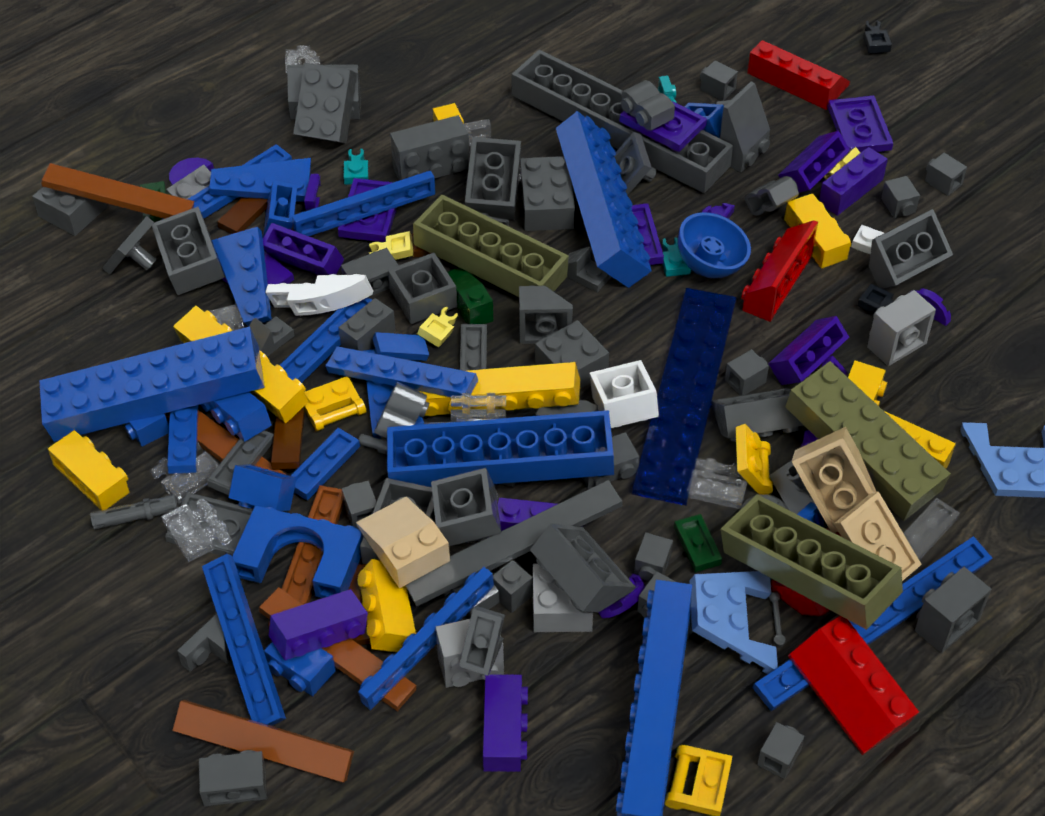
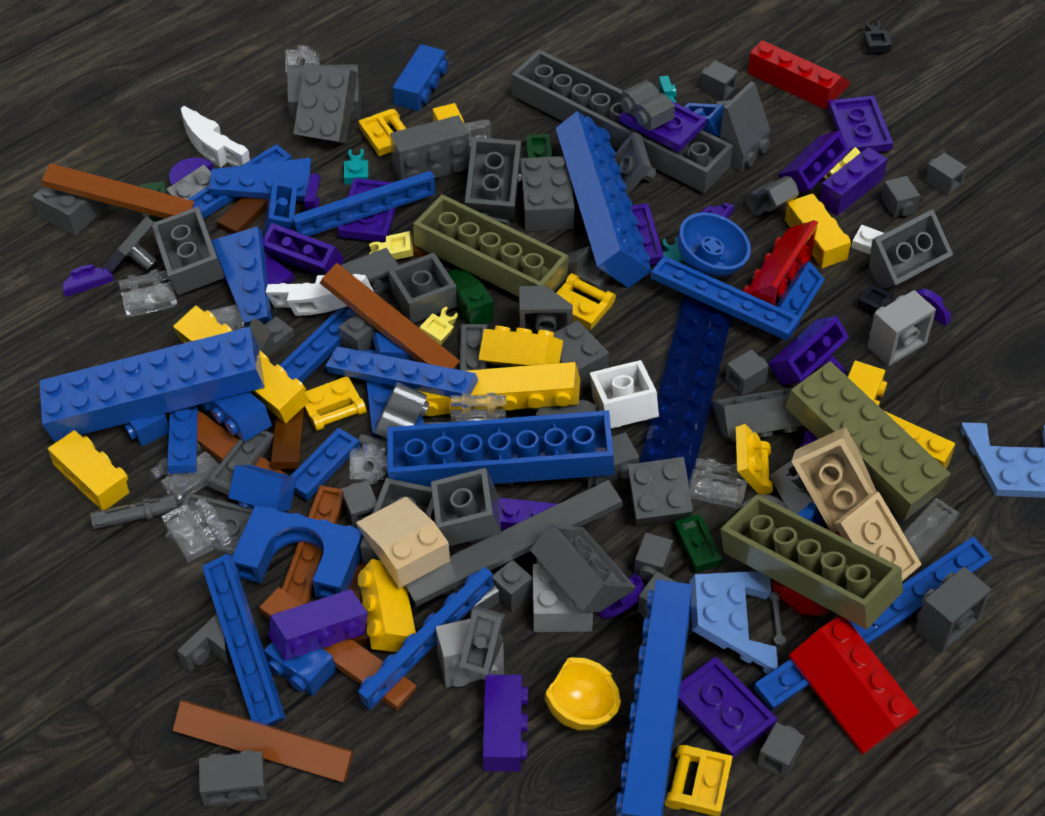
(86, 278): none -> dark purple tile
(149, 298): none -> clear plate
(210, 143): none -> white slope
(361, 469): none -> clear brick
(378, 132): none -> yellow plate
(386, 318): none -> dark orange tile
(420, 77): none -> blue brick
(519, 347): none -> yellow brick
(538, 145): none -> dark green plate
(583, 695): none -> yellow cylinder
(585, 310): none -> yellow plate
(659, 491): none -> dark grey brick
(724, 707): none -> dark purple plate
(725, 298): none -> blue plate
(801, 290): none -> blue plate

